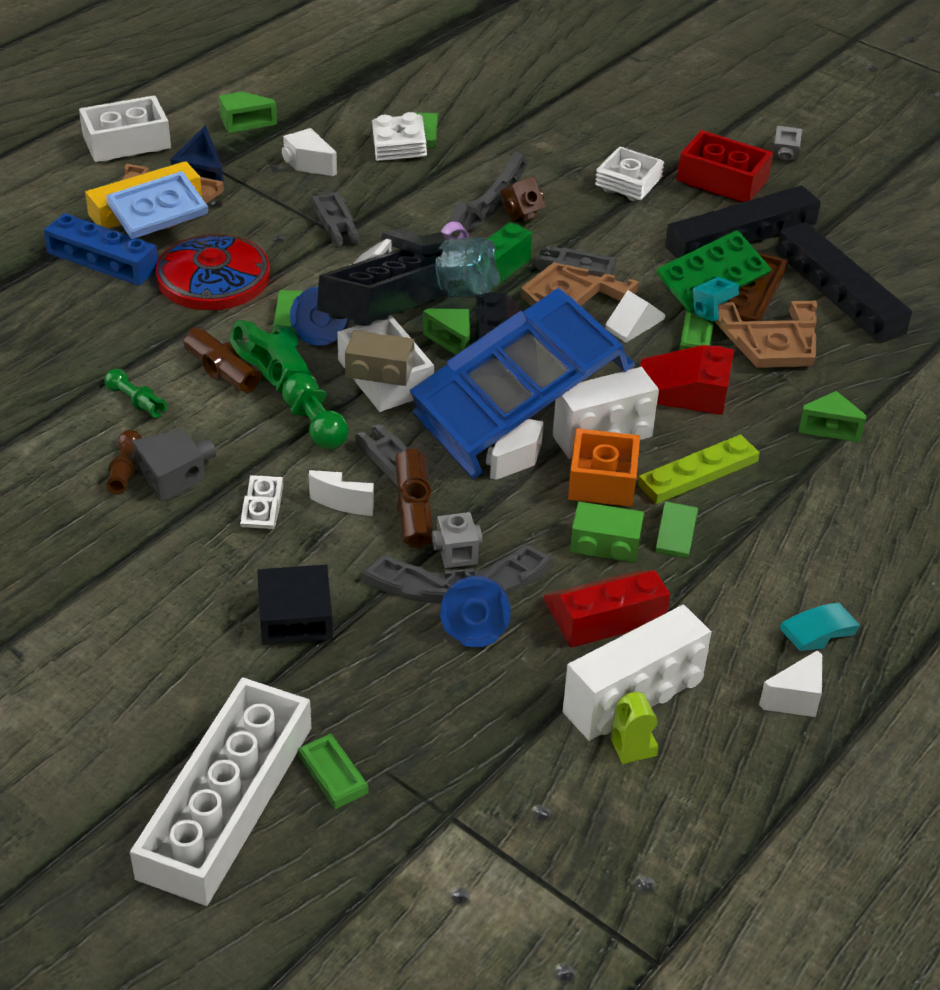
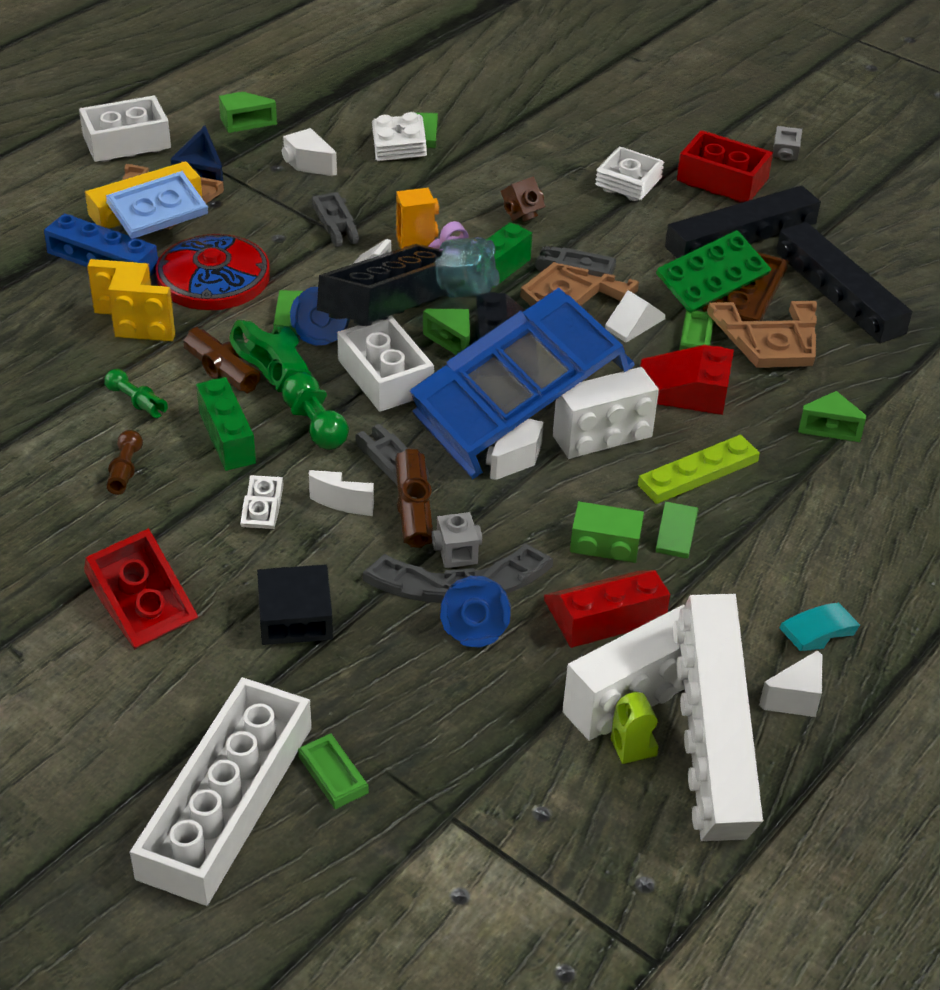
(128, 296): none -> yellow bracket
(139, 589): none -> red slope
(172, 461): dark grey torso -> none
(226, 423): none -> green brick
(379, 358): dark tan brick -> none
(415, 243): black tile -> none
(416, 217): none -> light orange brick
(478, 212): dark grey tile -> none
(604, 467): orange brick -> none
(711, 294): teal bracket -> none
(717, 719): none -> white brick

